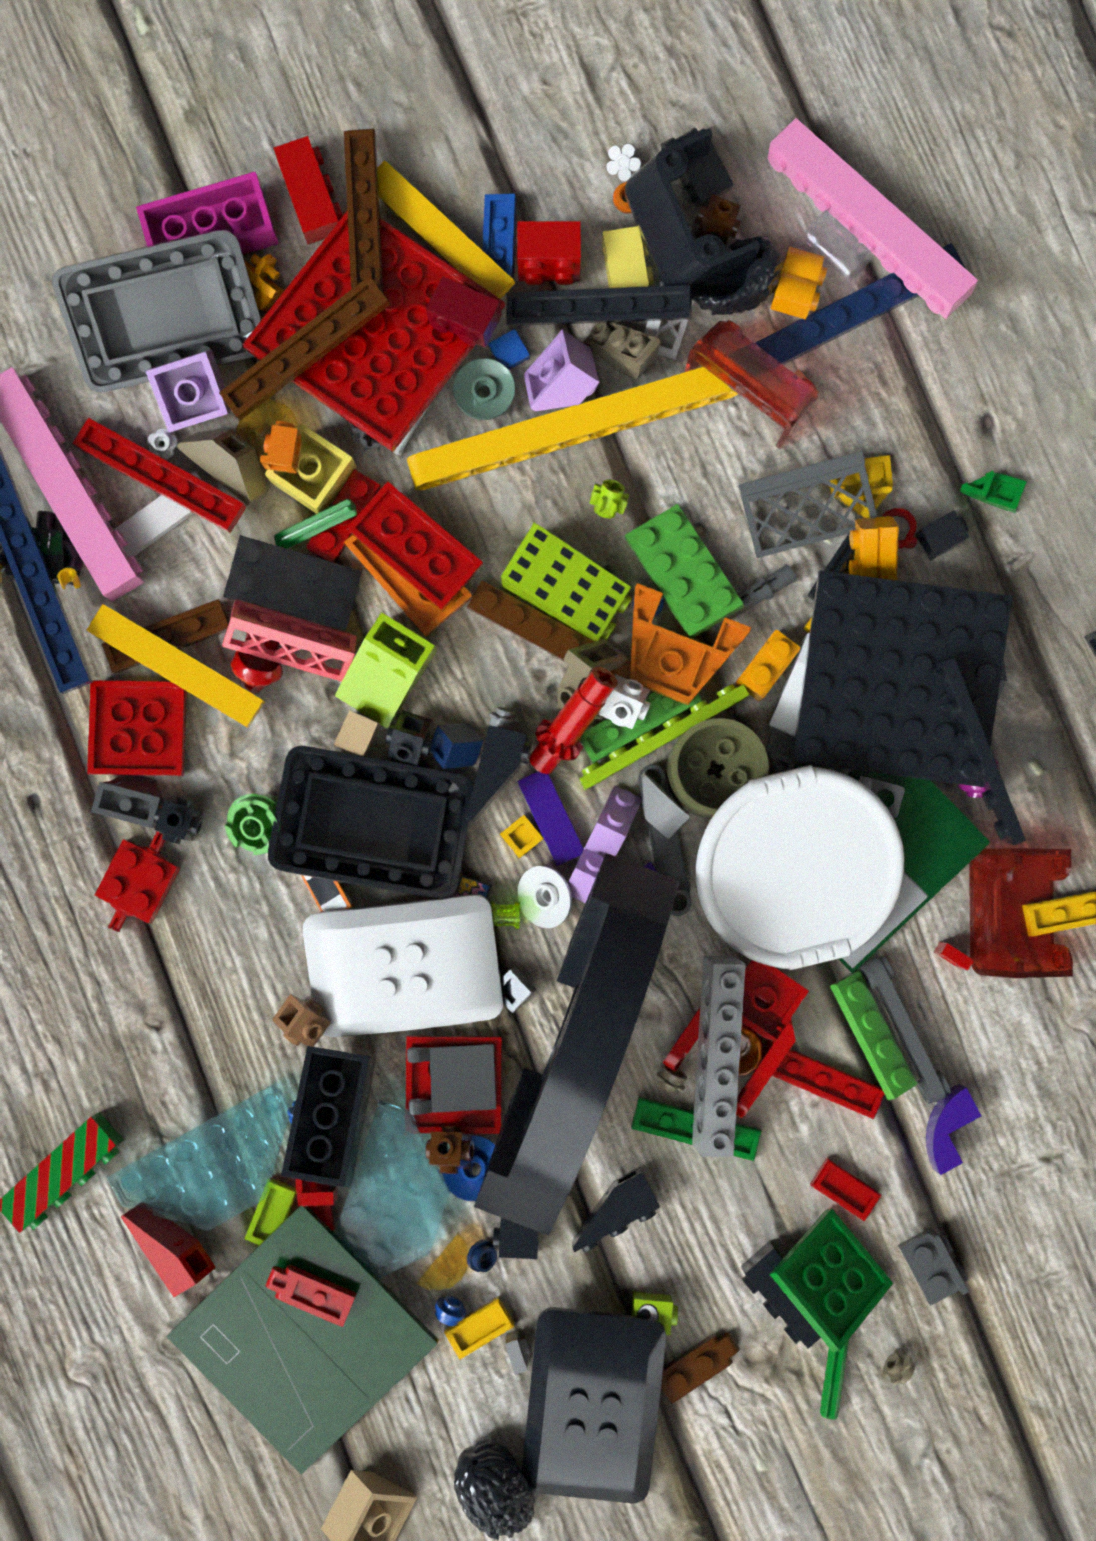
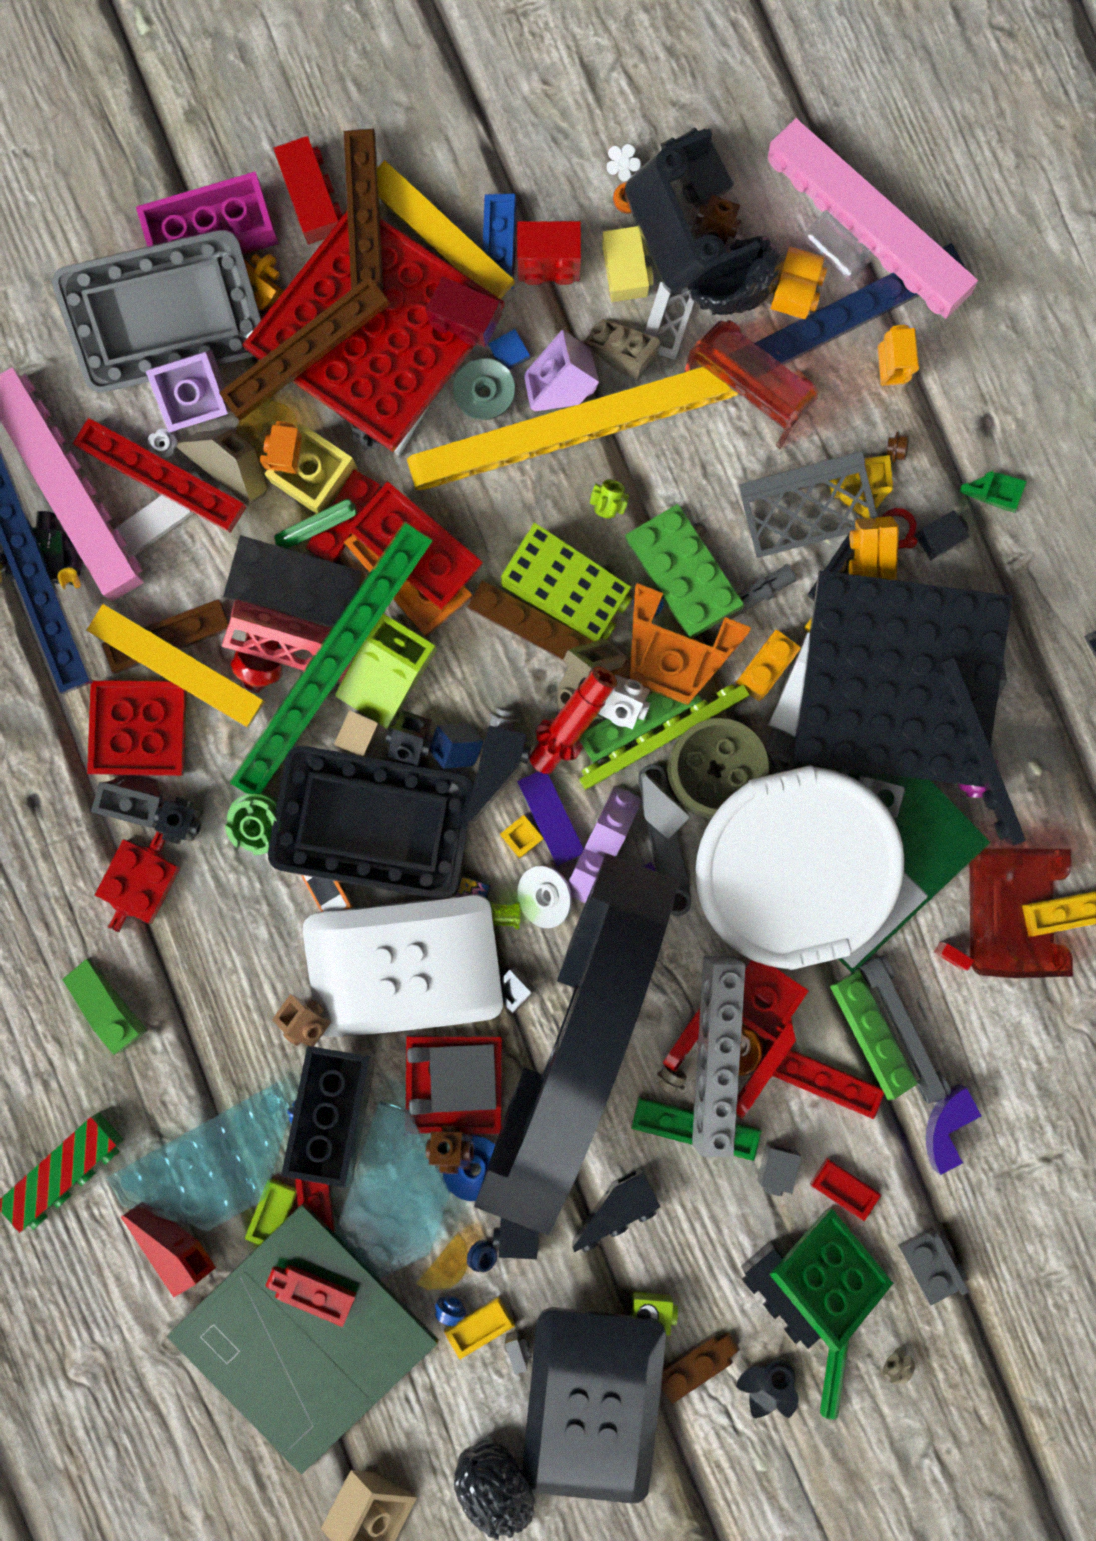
(103, 1008): none -> bright green slope
(319, 1195): red tile -> none
(331, 659): none -> green plate
(599, 305): black plate -> none
(768, 1393): none -> black plate
(778, 1169): none -> dark grey brick
(898, 355): none -> light orange brick
(898, 447): none -> reddish brown plate

